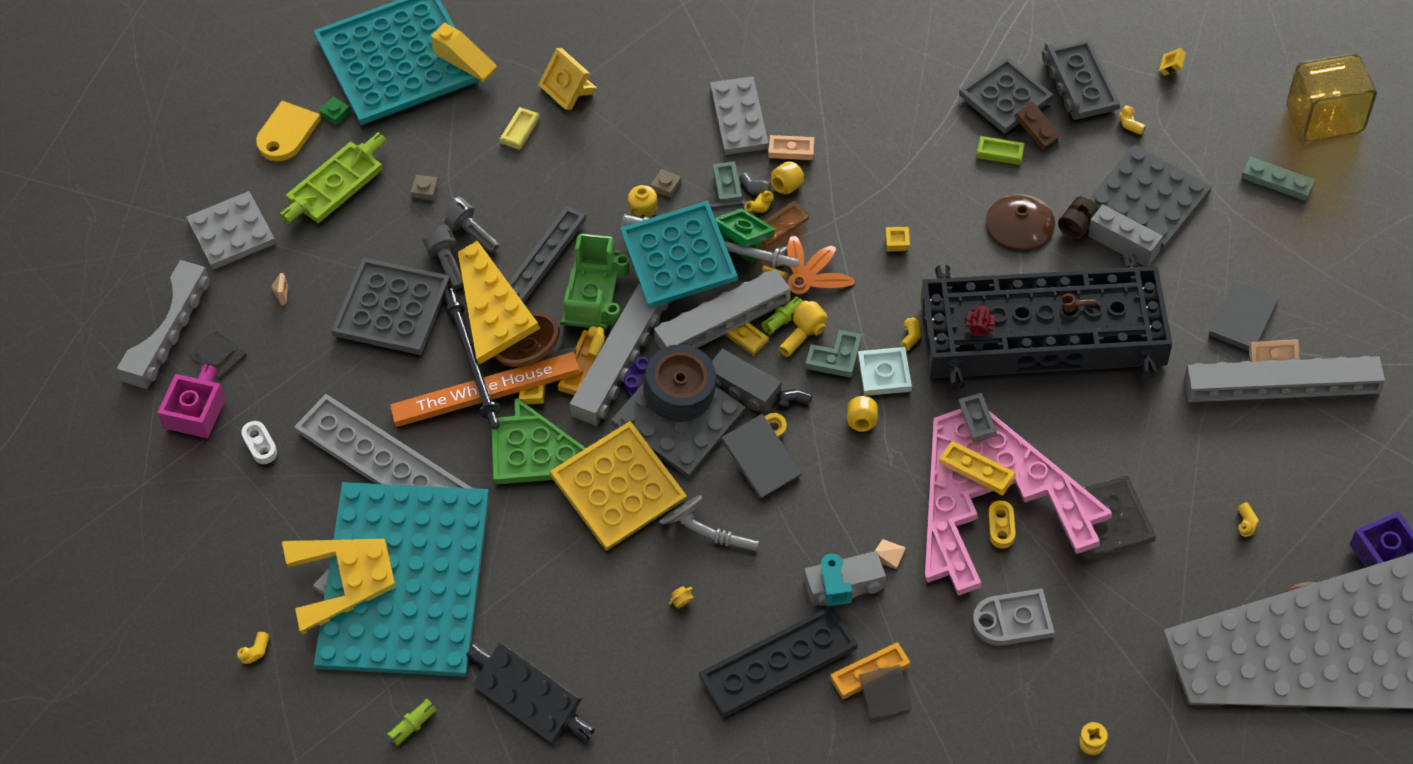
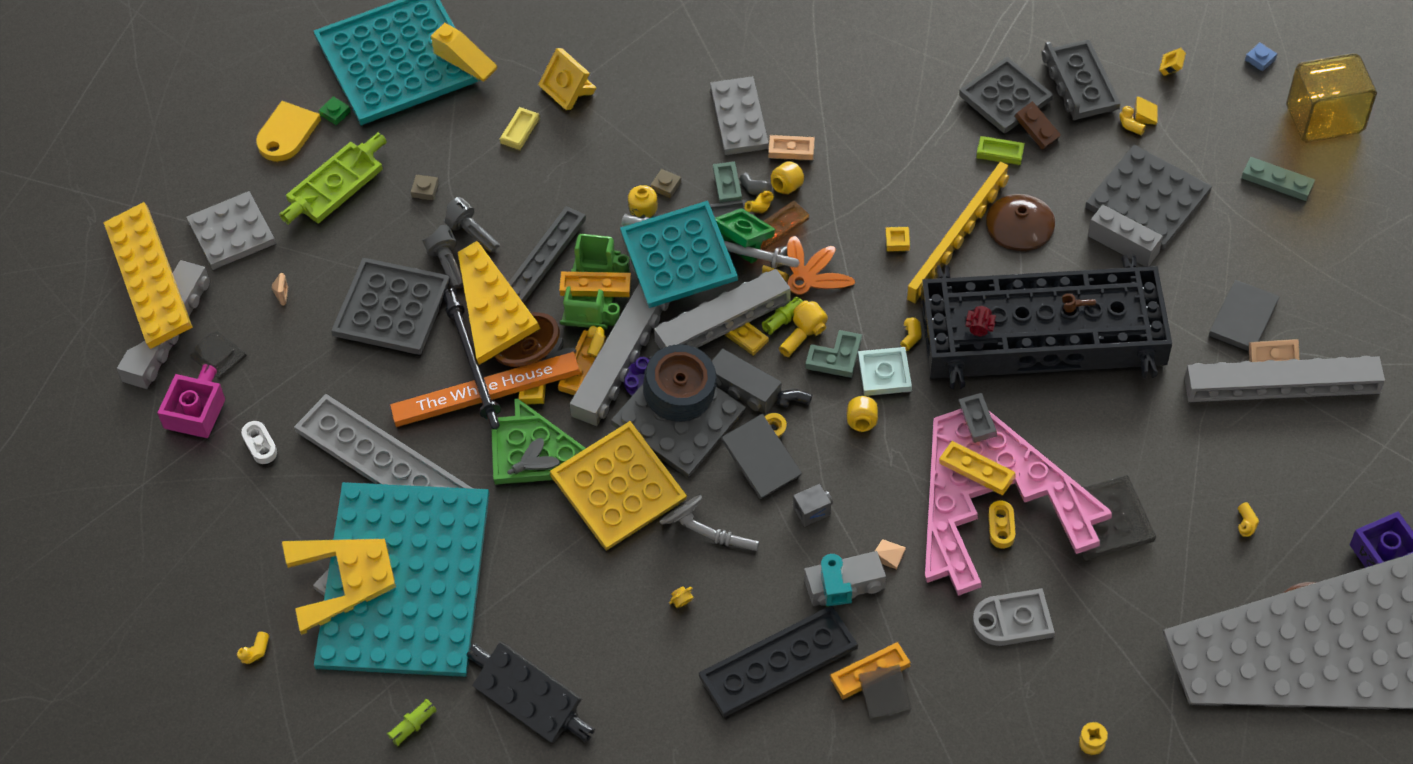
(147, 275): none -> yellow plate
(531, 461): none -> dark grey piece
(589, 282): none -> light orange plate
(812, 504): none -> flat silver brick
(963, 225): none -> yellow plate
(1077, 217): dark brown wheel -> none
(1145, 111): none -> yellow slope
(1261, 56): none -> medium blue plate

